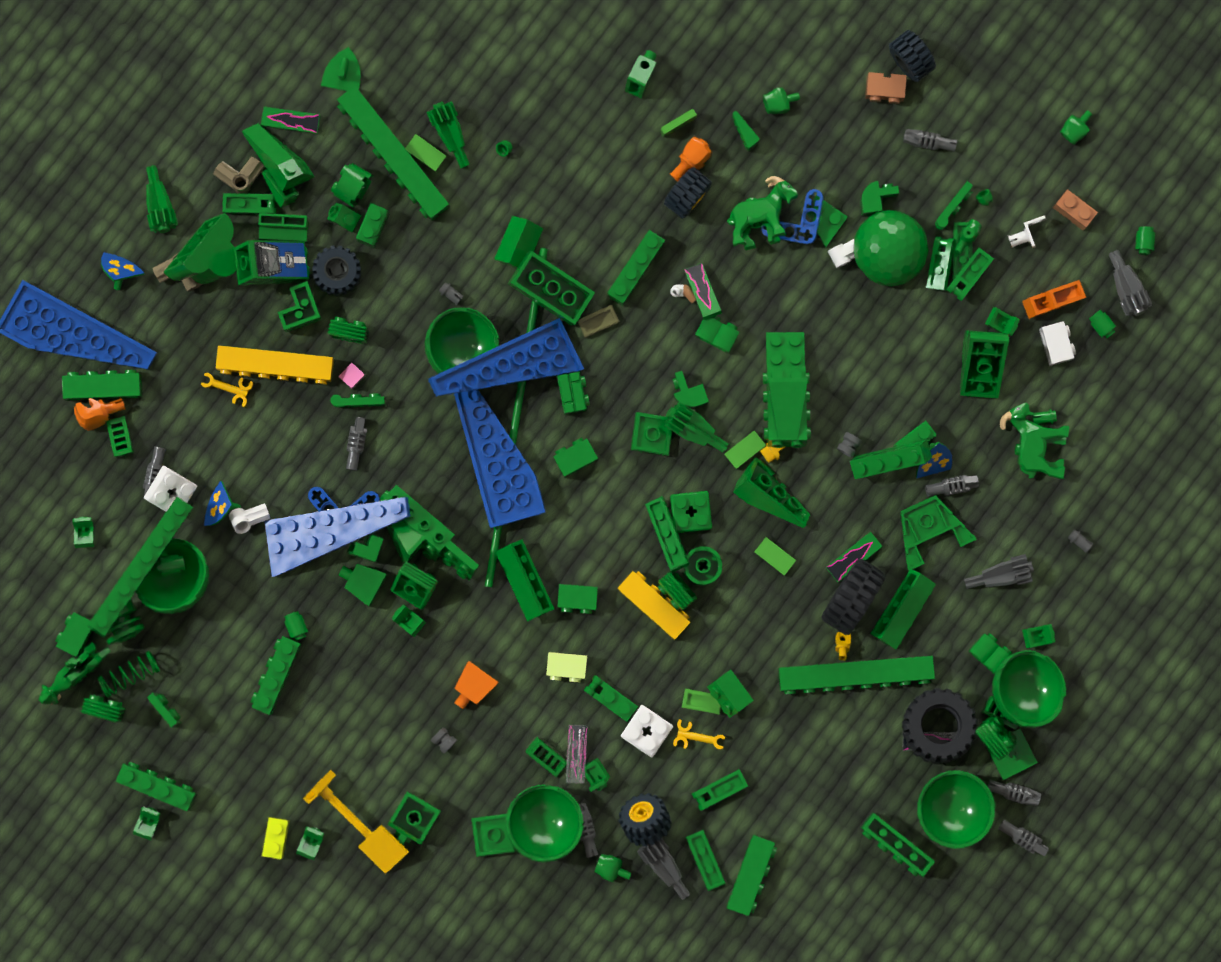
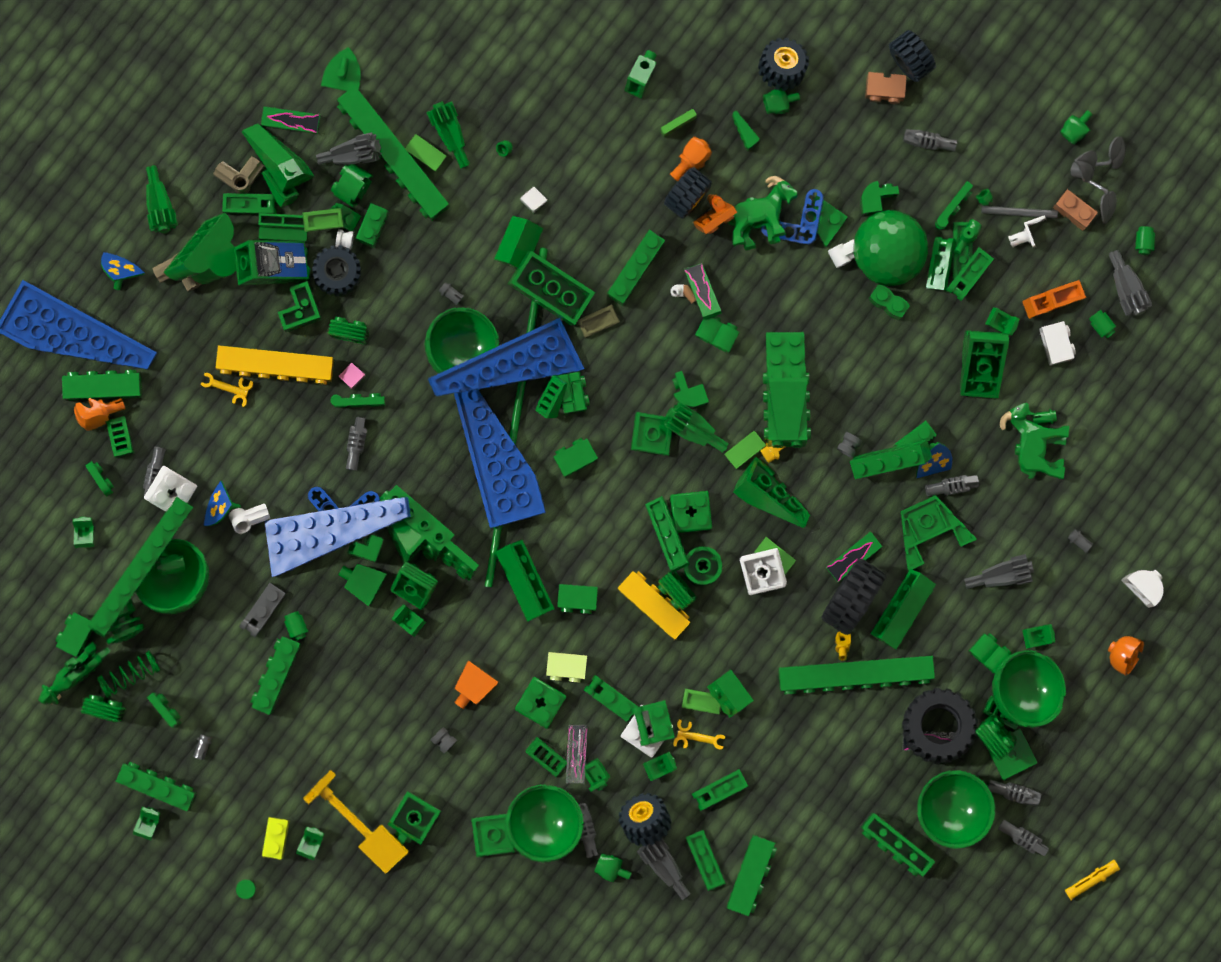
(104, 484): none -> green plate
(202, 747): none -> dark grey pin
(245, 889): none -> green tile
(263, 609): none -> dark grey plate
(322, 220): none -> bright green tile
(344, 239): none -> white wheel
(360, 149): none -> dark grey piece
(533, 199): none -> white slope
(536, 690): none -> green brick
(545, 406): none -> green slope
(659, 721): none -> green plate
(660, 766): none -> green bracket
(720, 213): none -> orange plate
(756, 581): none -> white brick
(783, 64): none -> black wheel
(893, 305): none -> green brick
(1019, 211): none -> dark grey bar
(1085, 166): none -> dark grey plant
(1094, 878): none -> yellow pin
(1125, 653): none -> orange cylinder
(1145, 586): none -> white brick

